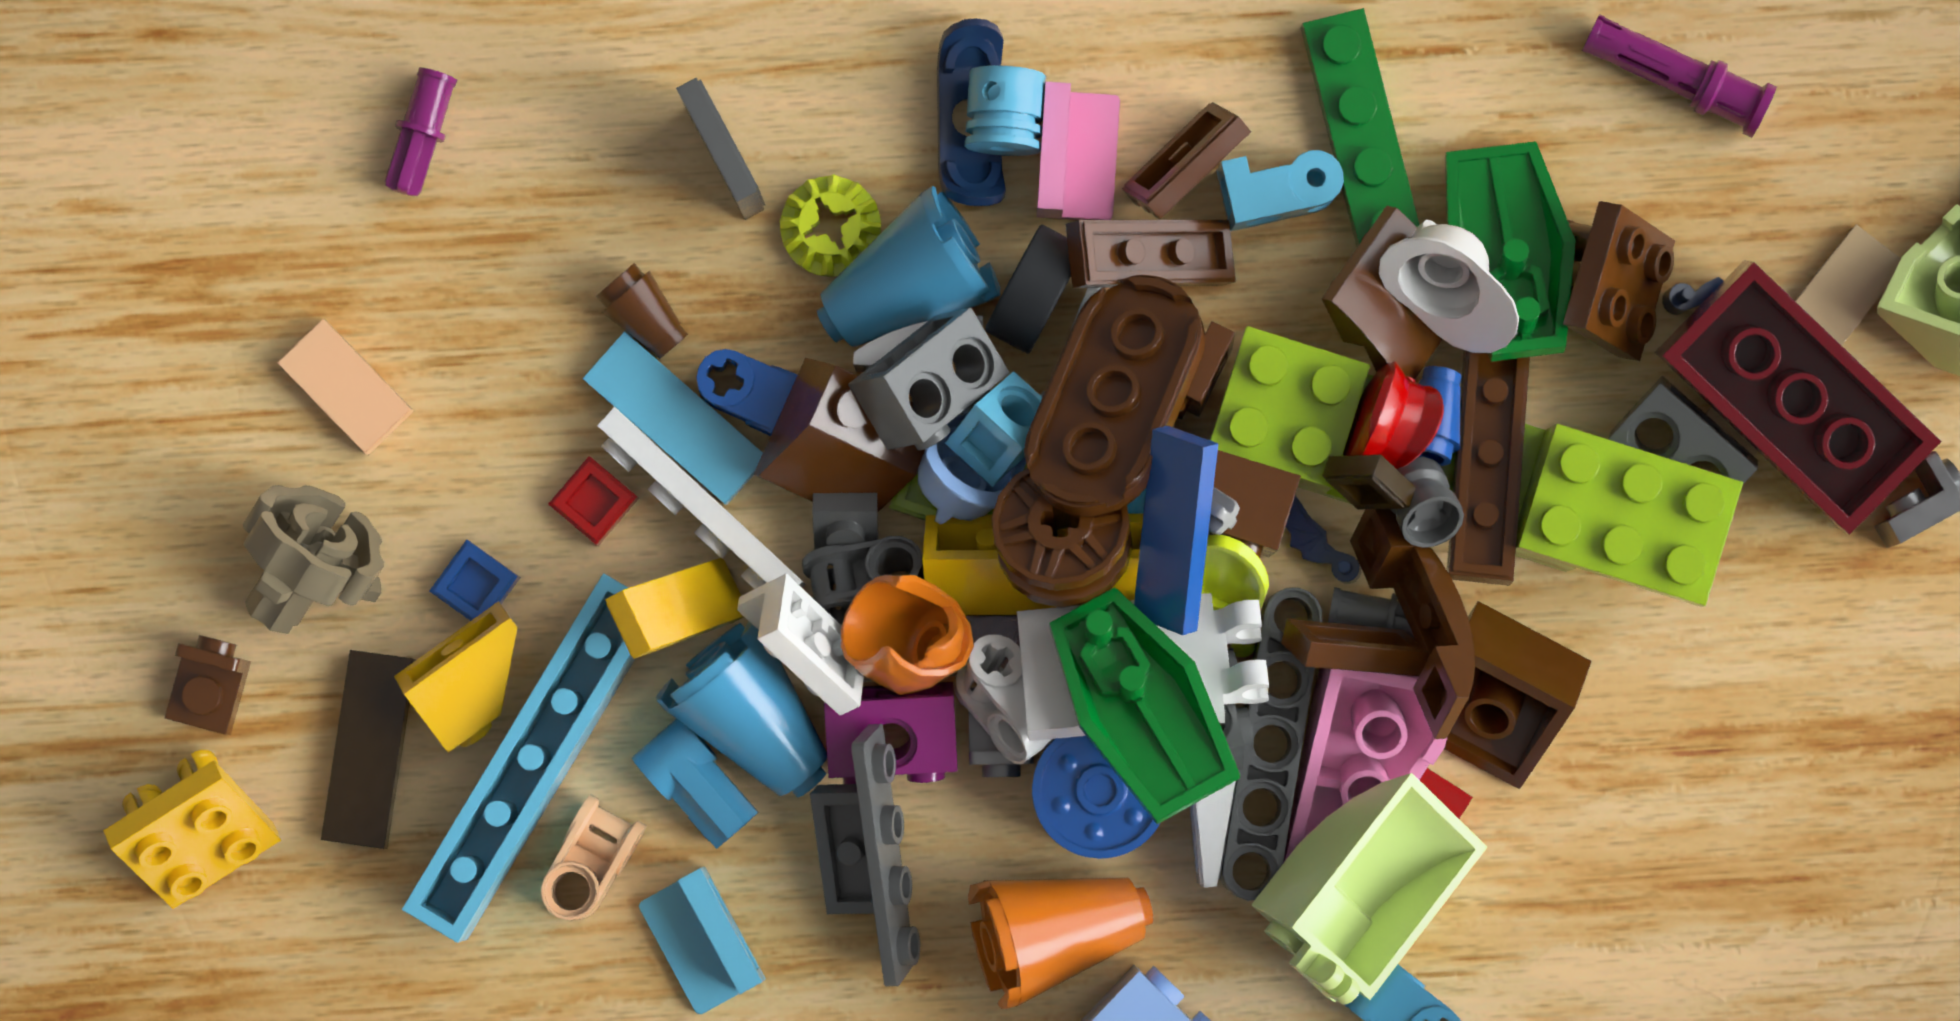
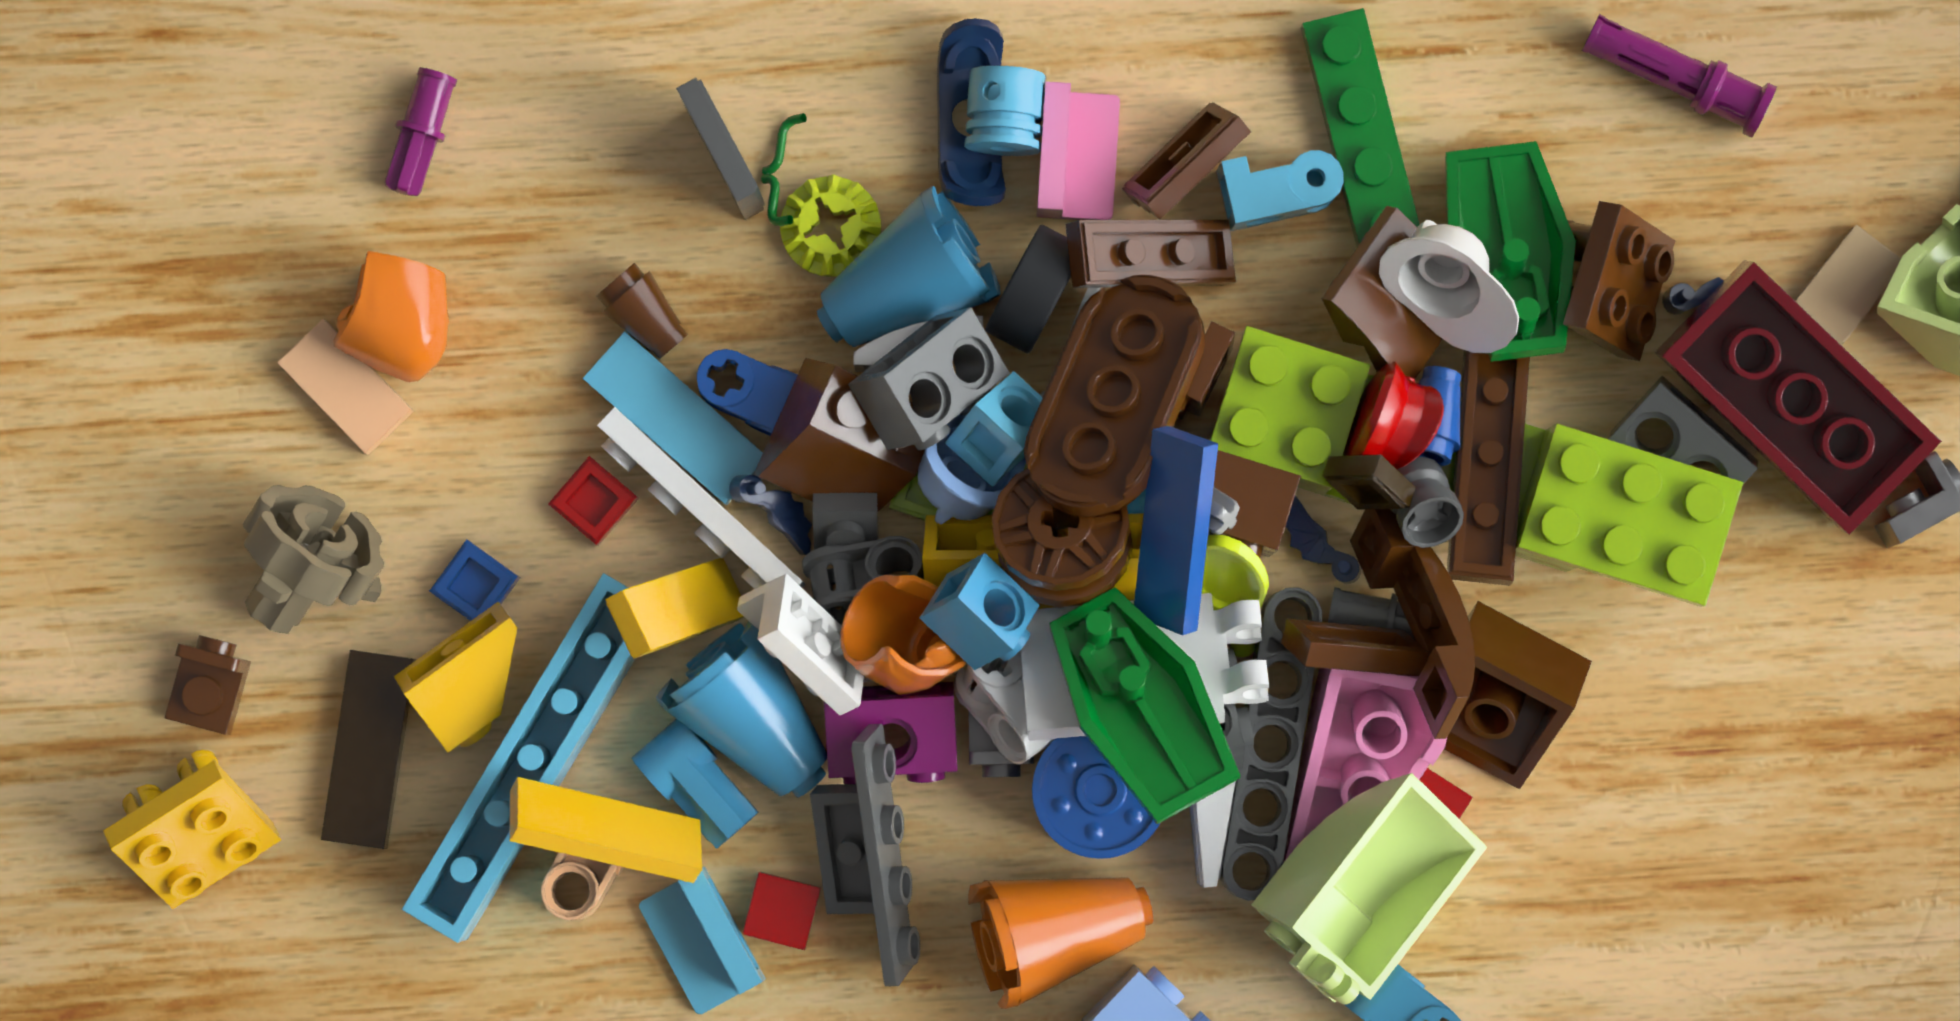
(396, 317): none -> orange piece
(605, 830): none -> yellow tile
(767, 178): none -> green piece
(780, 507): none -> dark blue piece
(782, 910): none -> red tile
(981, 612): none -> dark azure brick

